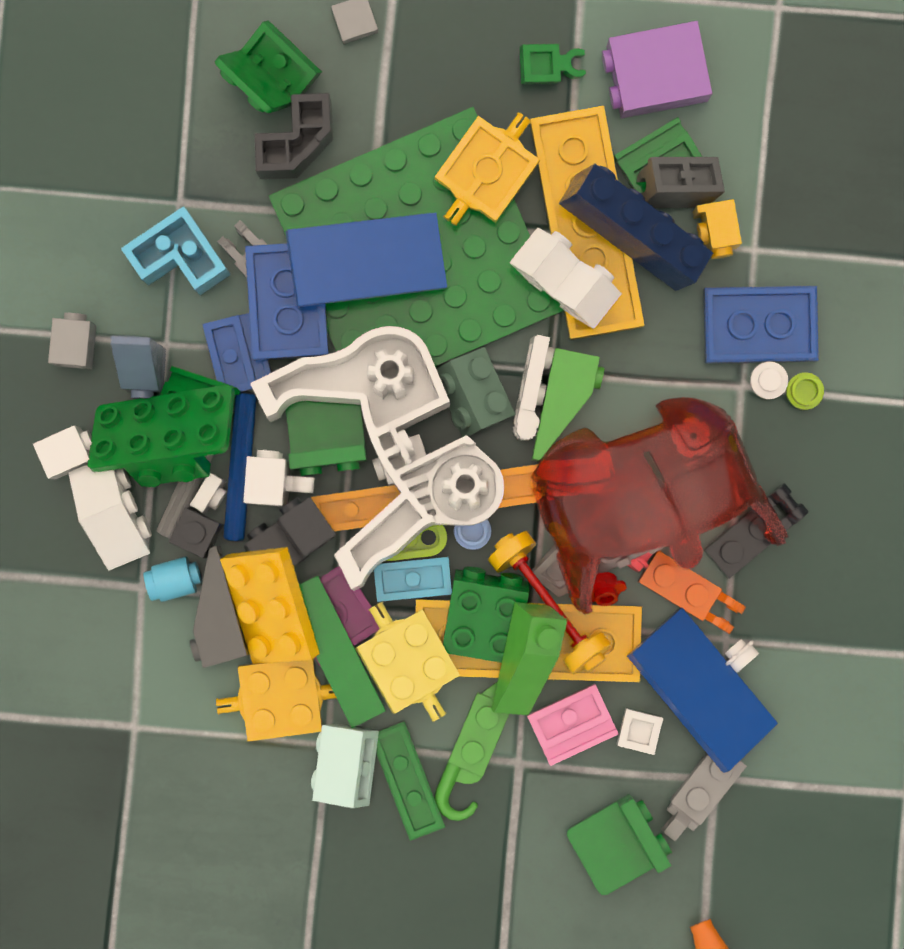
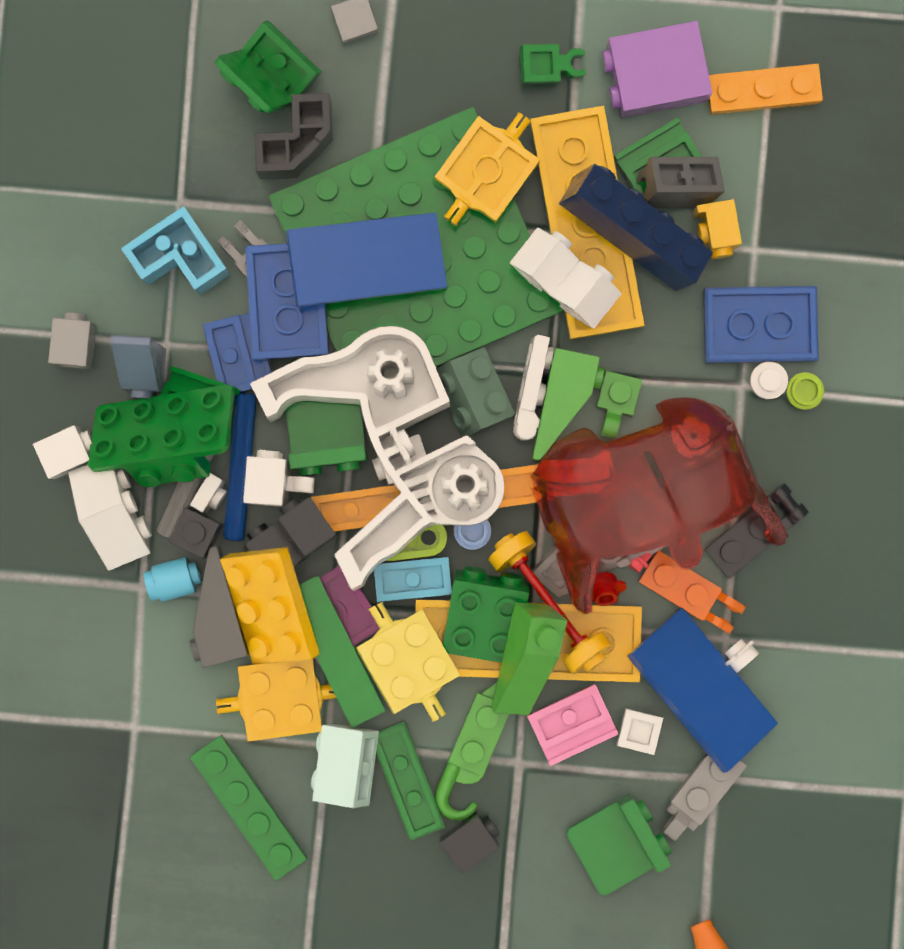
(248, 807): none -> green plate
(470, 841): none -> black brick
(617, 398): none -> bright green plate
(765, 89): none -> light orange plate

